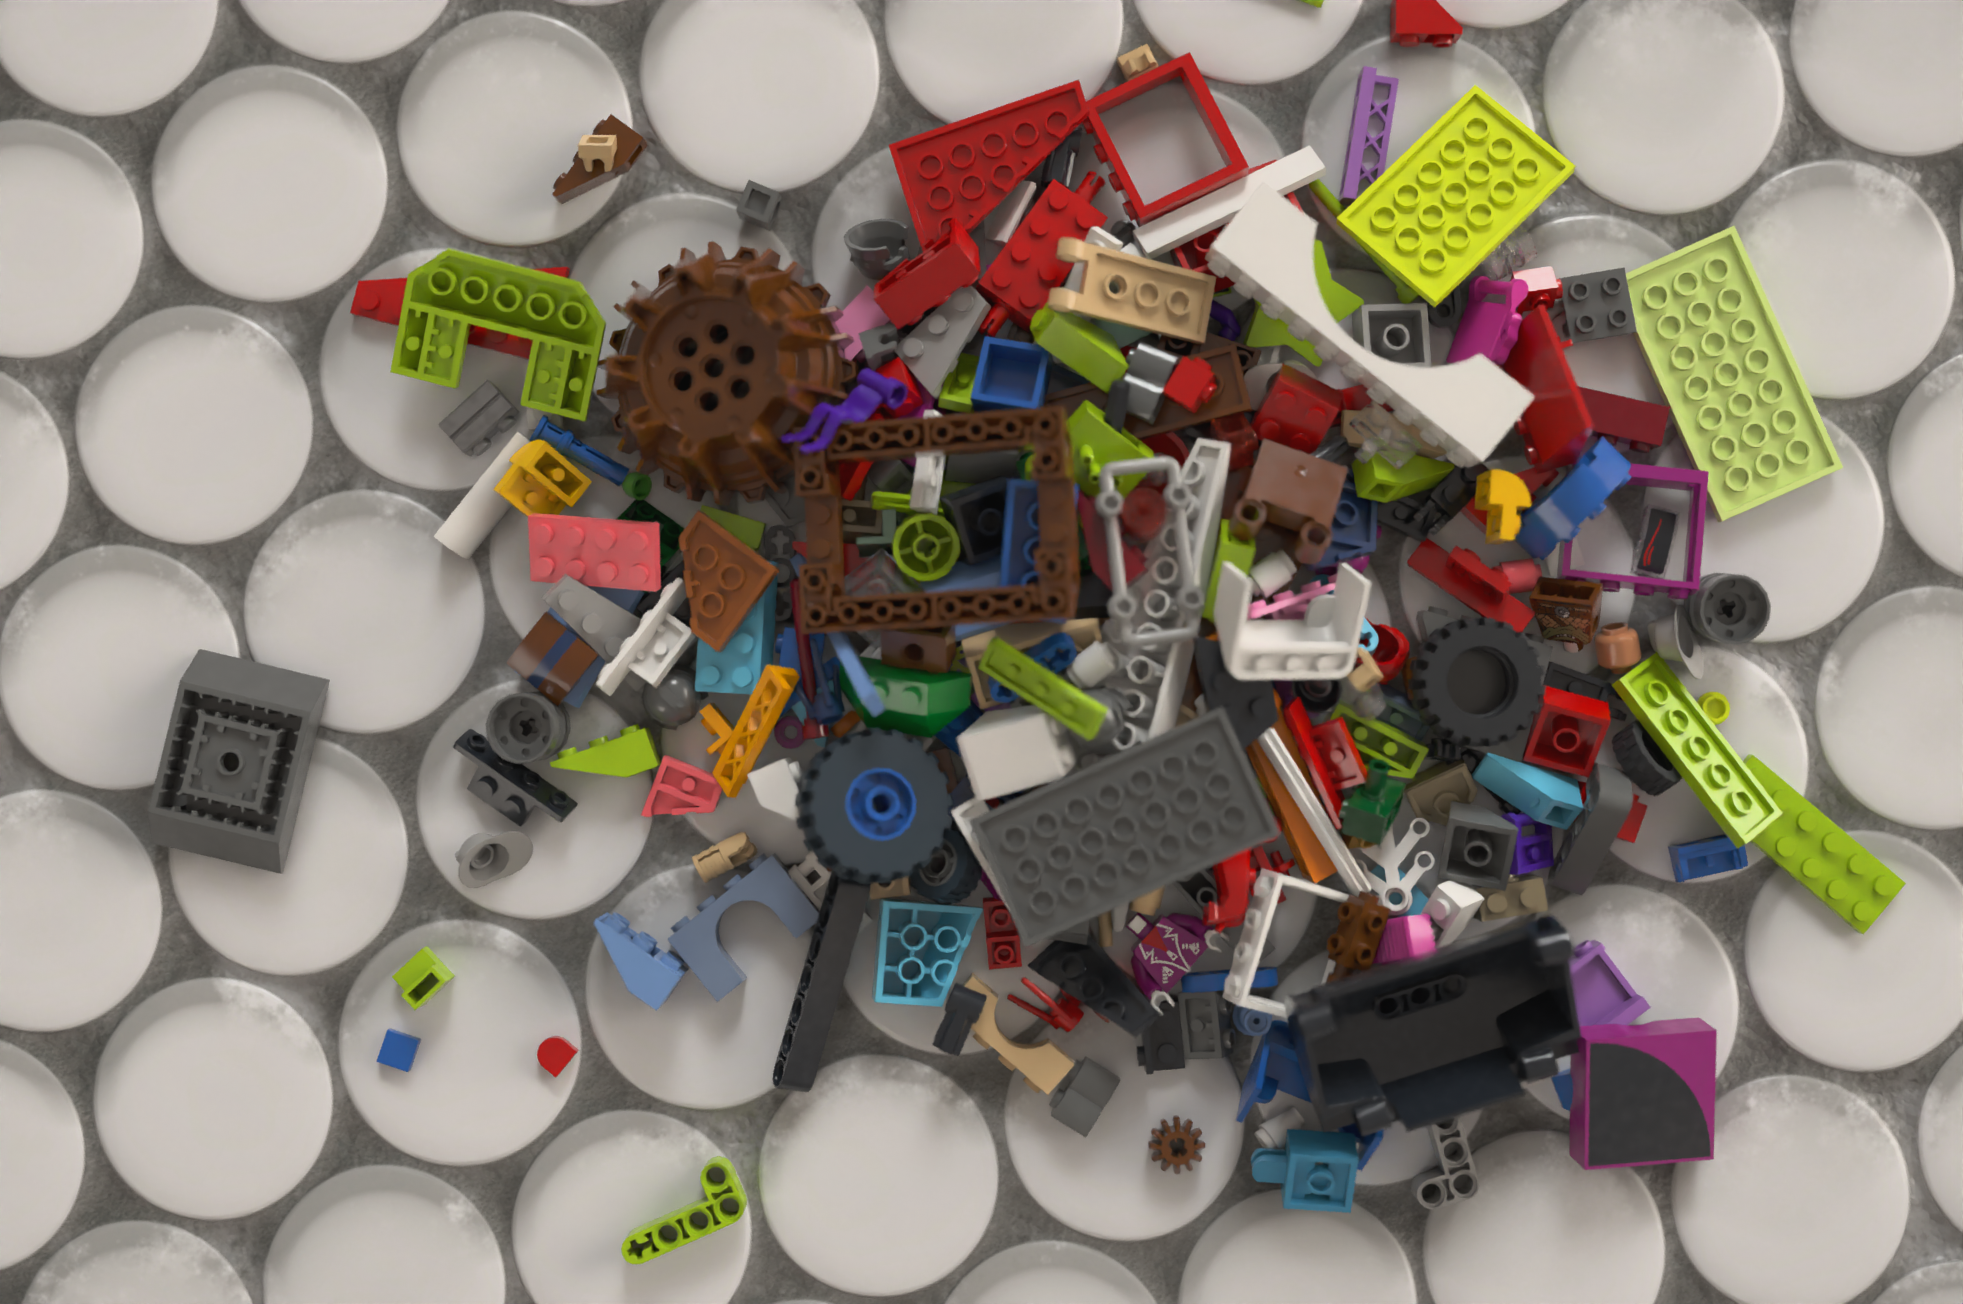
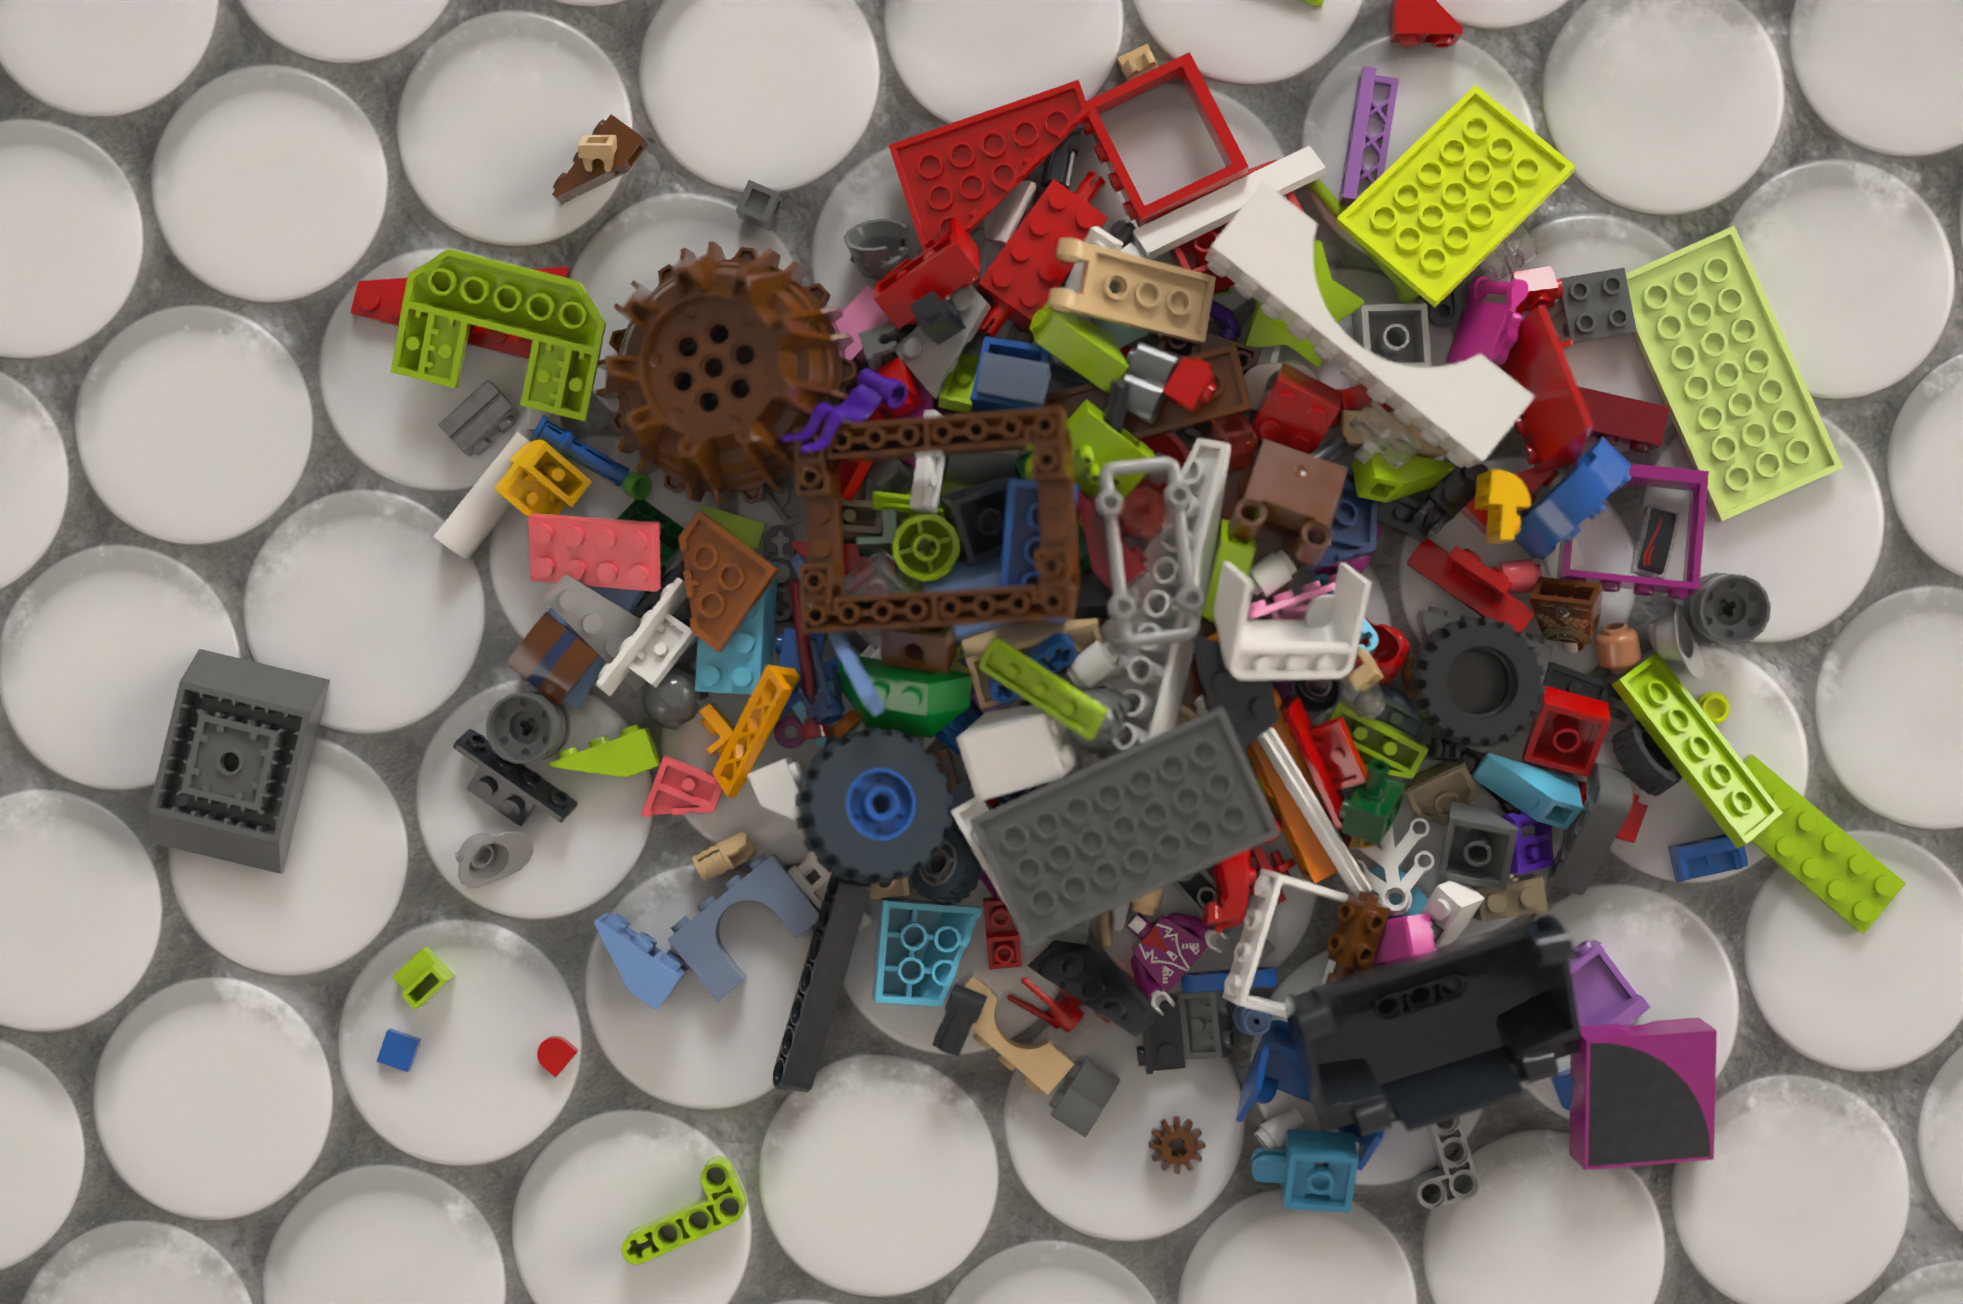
(937, 317): none -> black brick
(1013, 379): none -> sand blue slope

